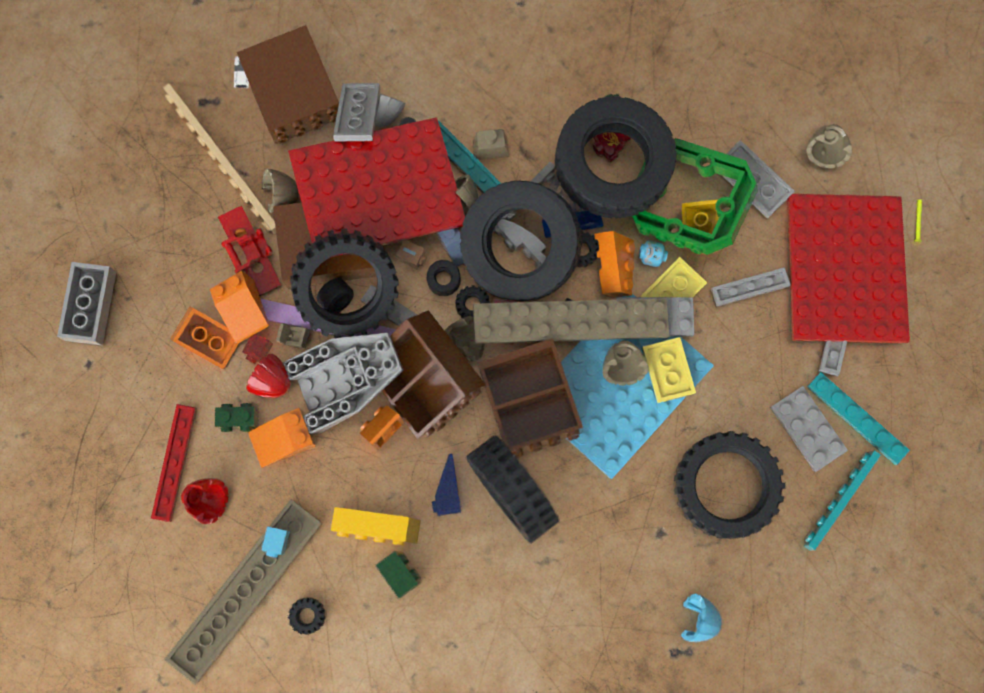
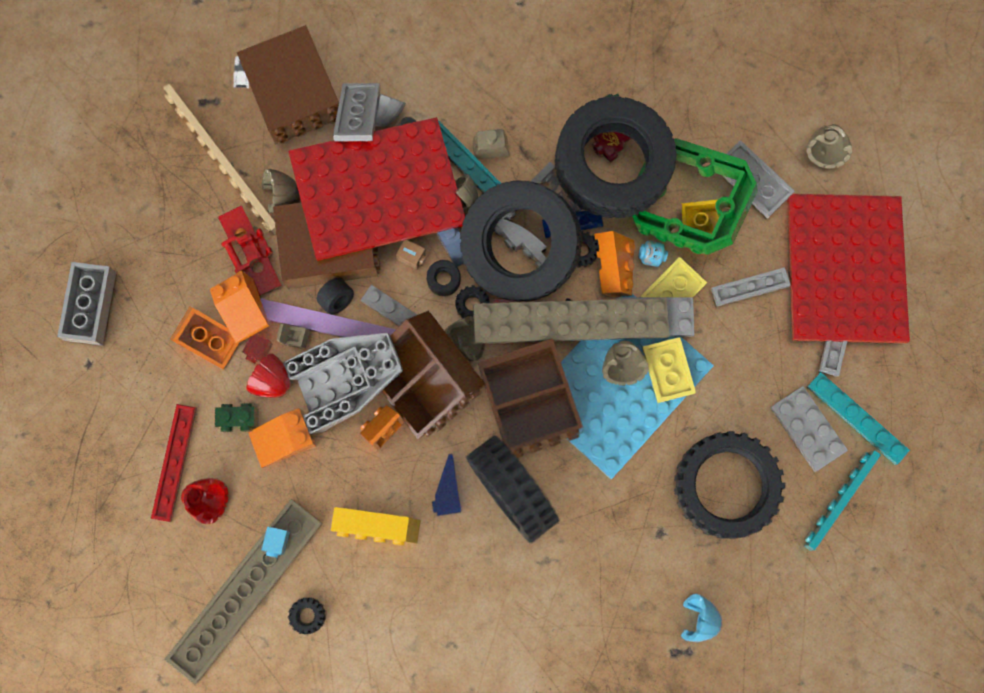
(354, 321): black tyre -> none
(398, 574): dark green brick -> none
(918, 221): neon yellow piece -> none

